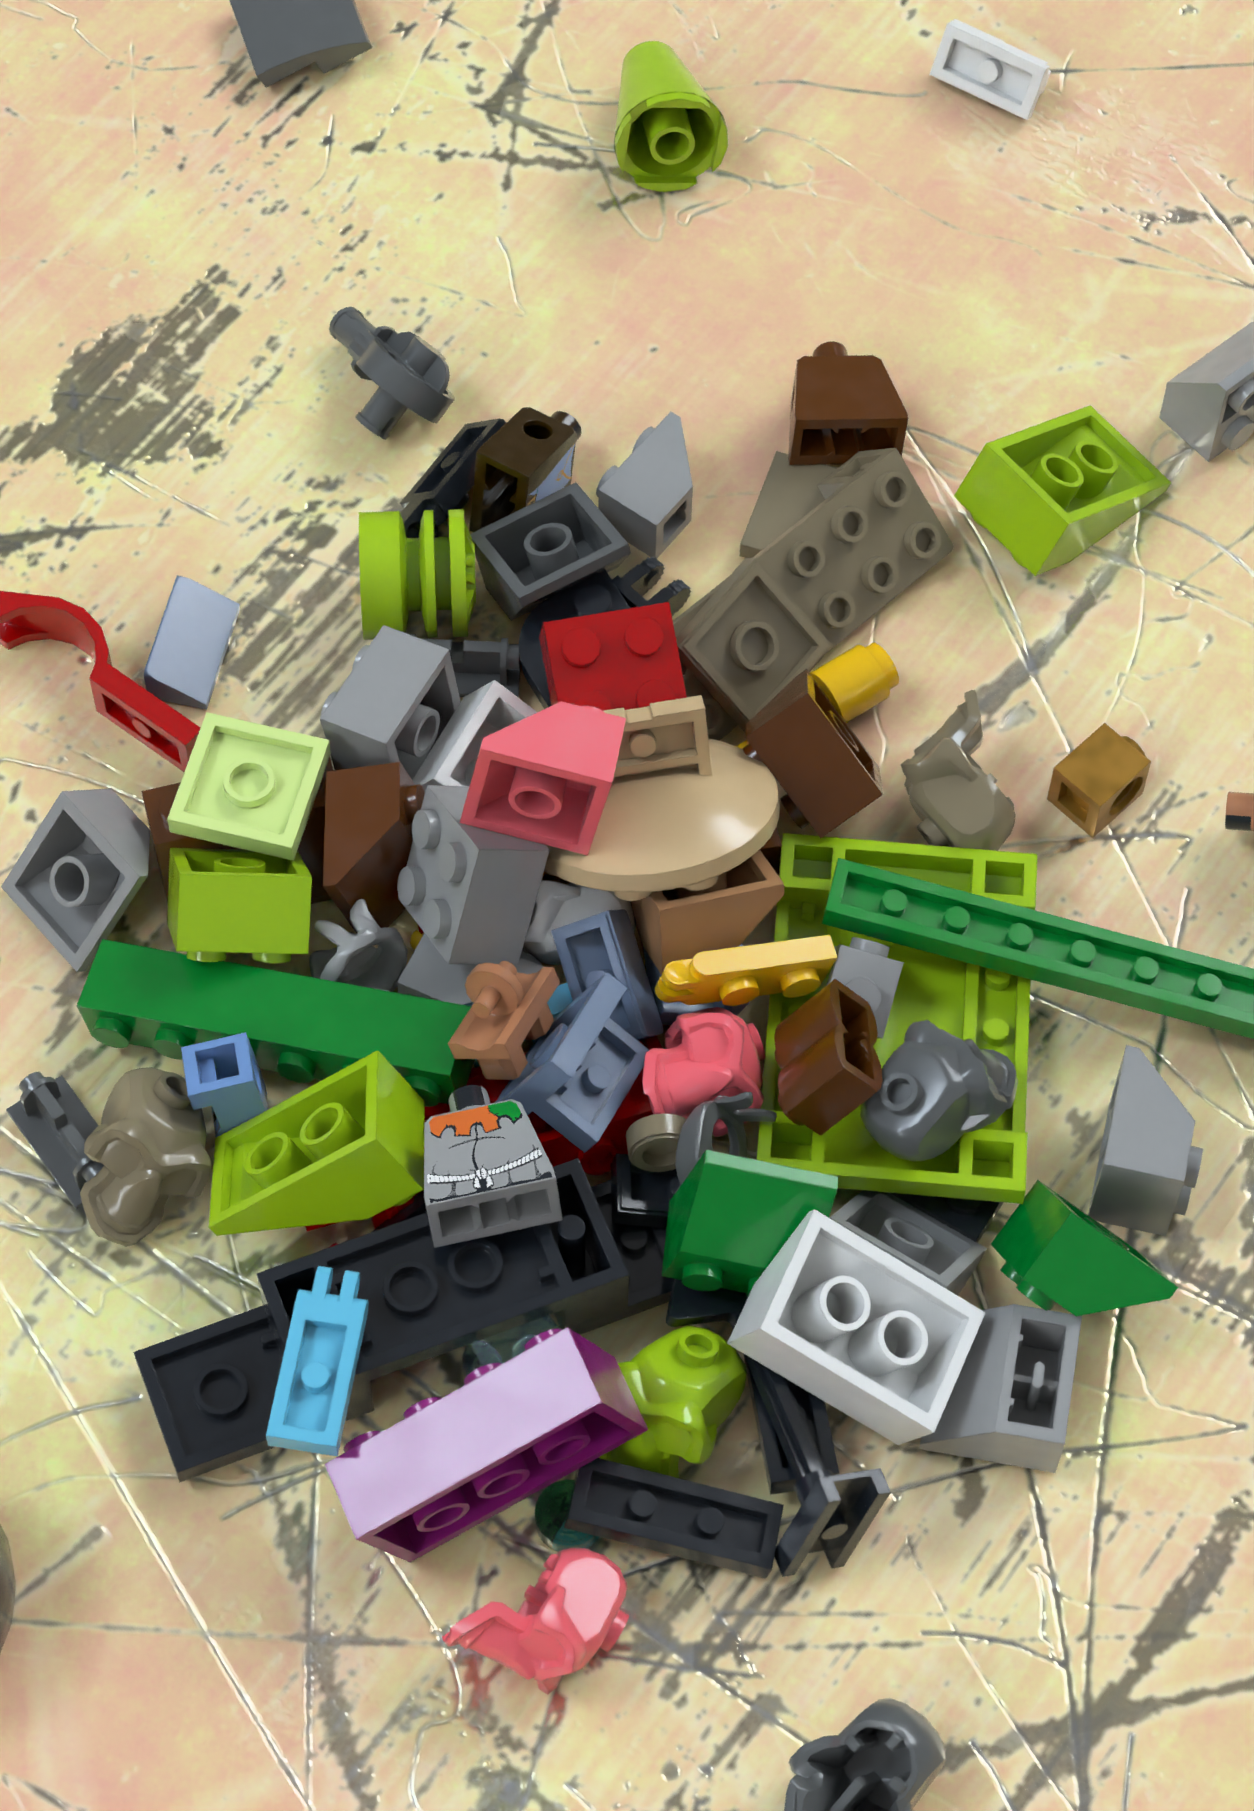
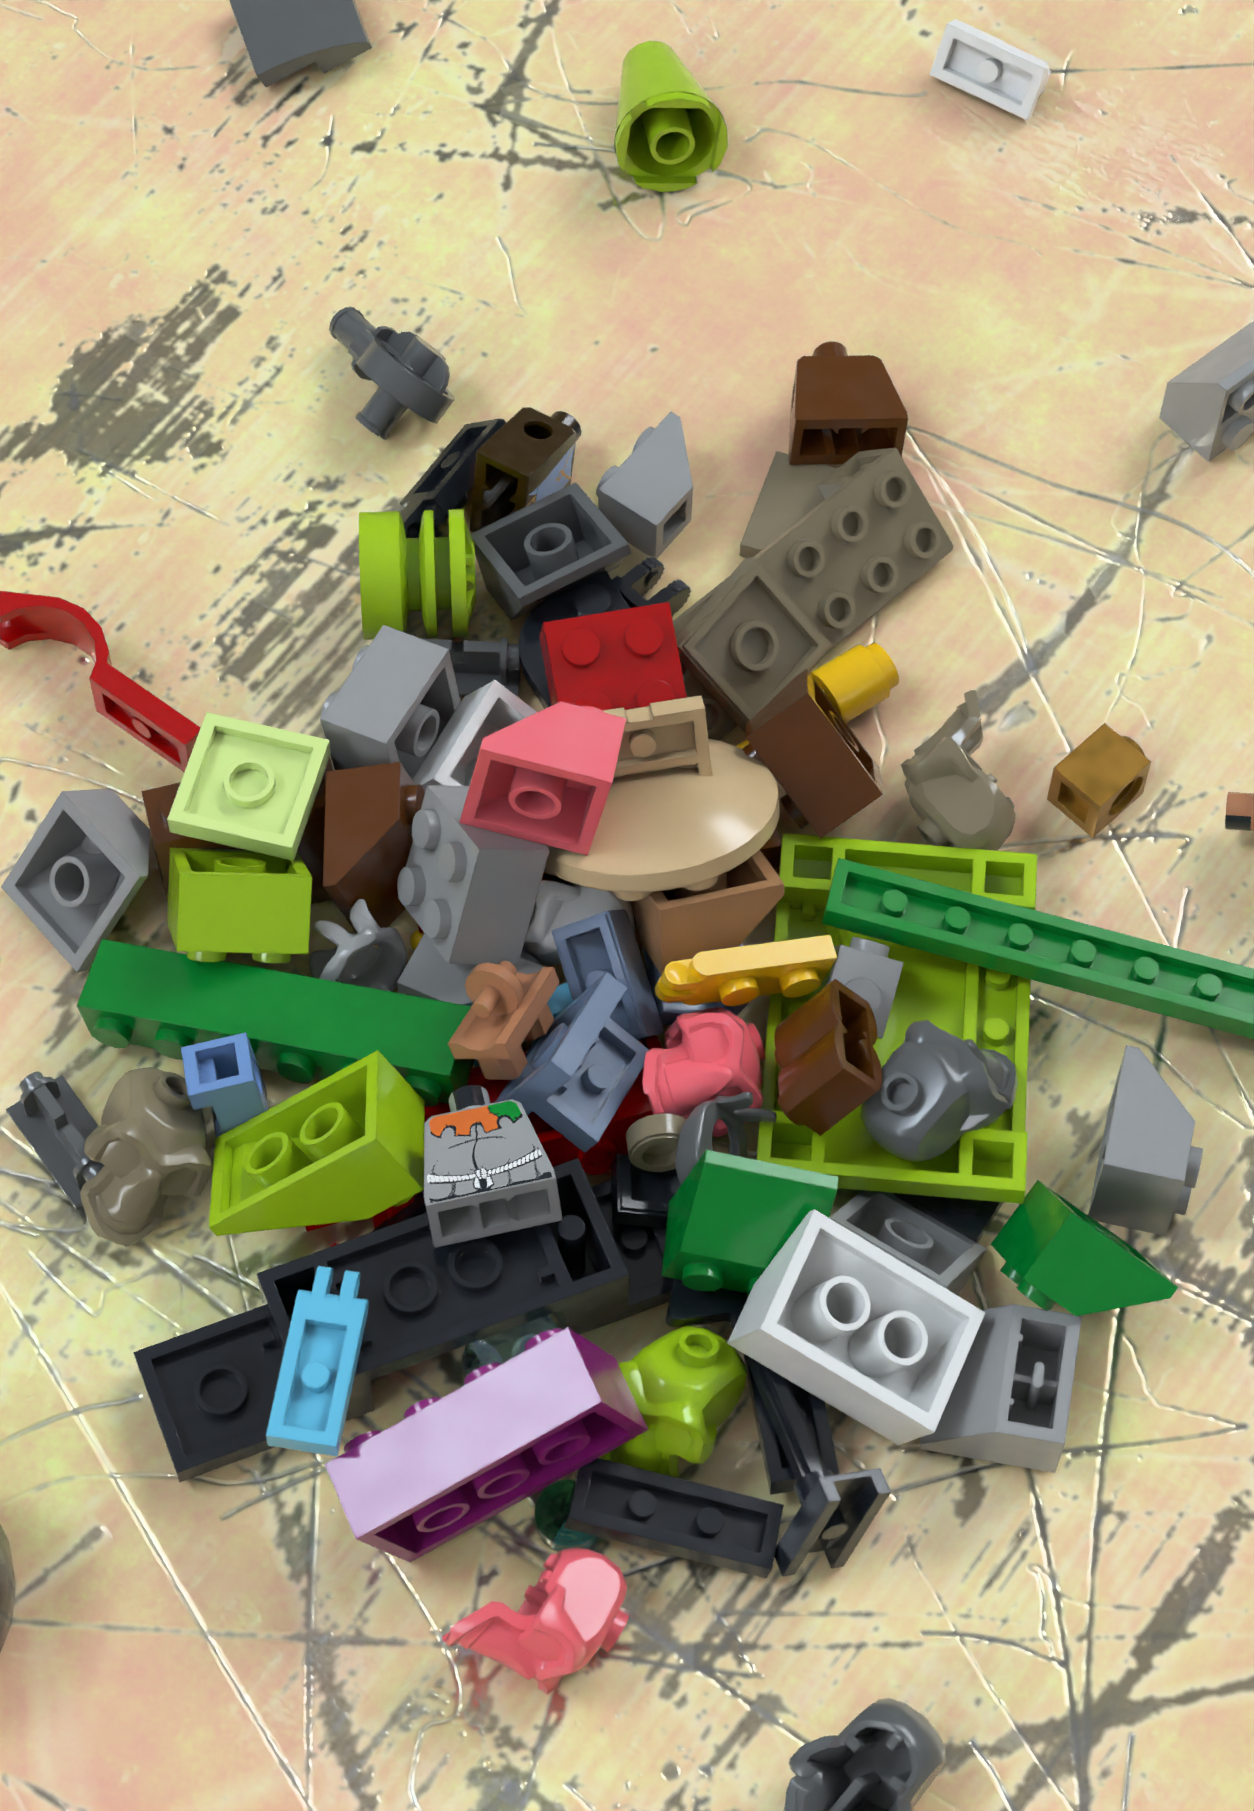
(190, 644): slope -> none
(1058, 488): lime slope -> none

